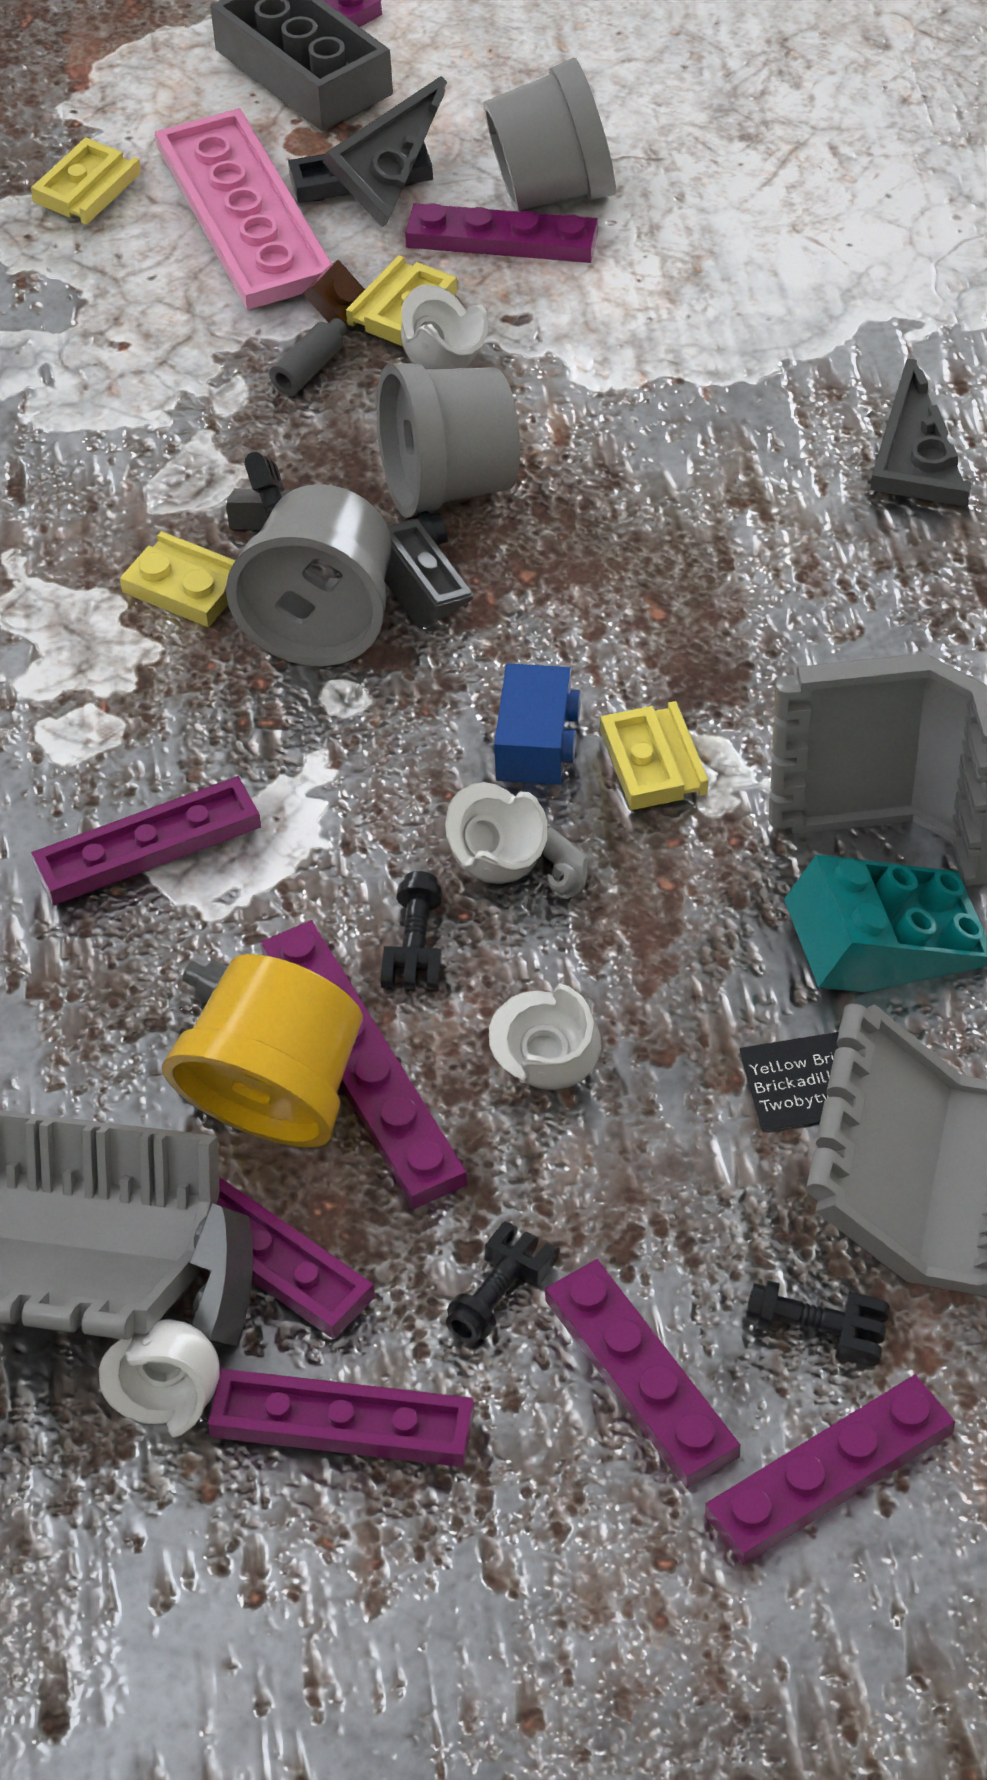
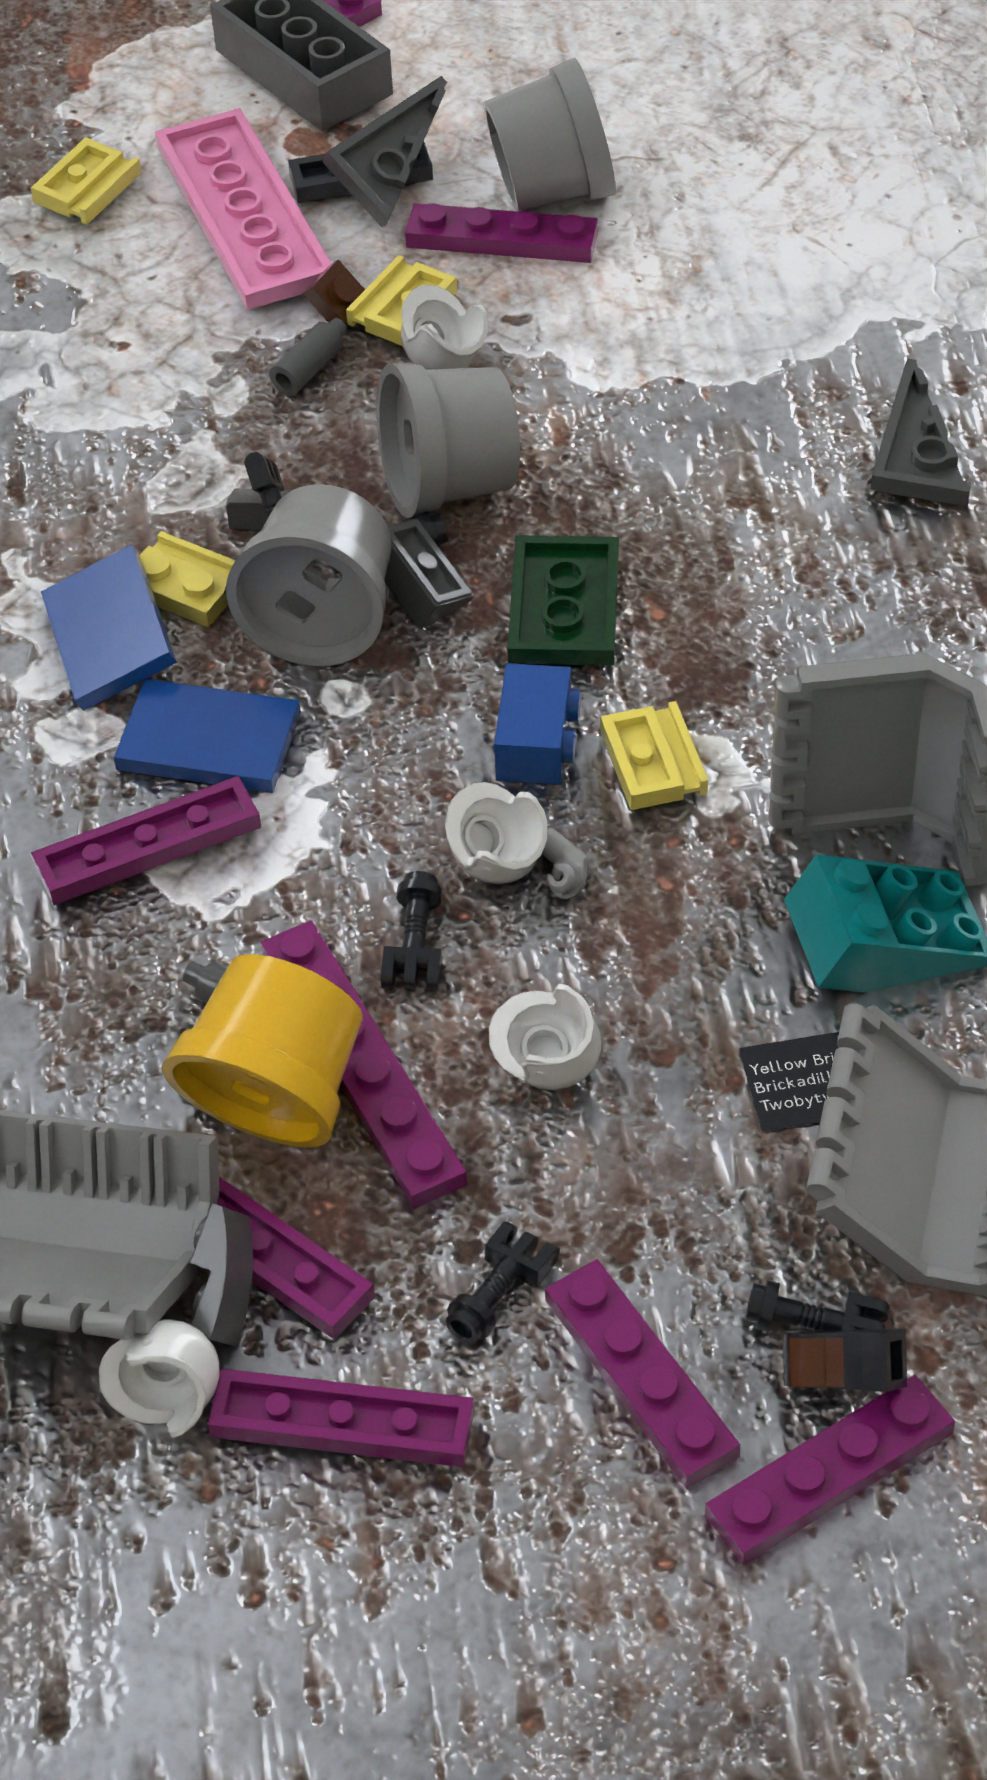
(108, 627): none -> tile
(207, 735): none -> blue tile
(563, 600): none -> dark green plate
(846, 1359): none -> leg

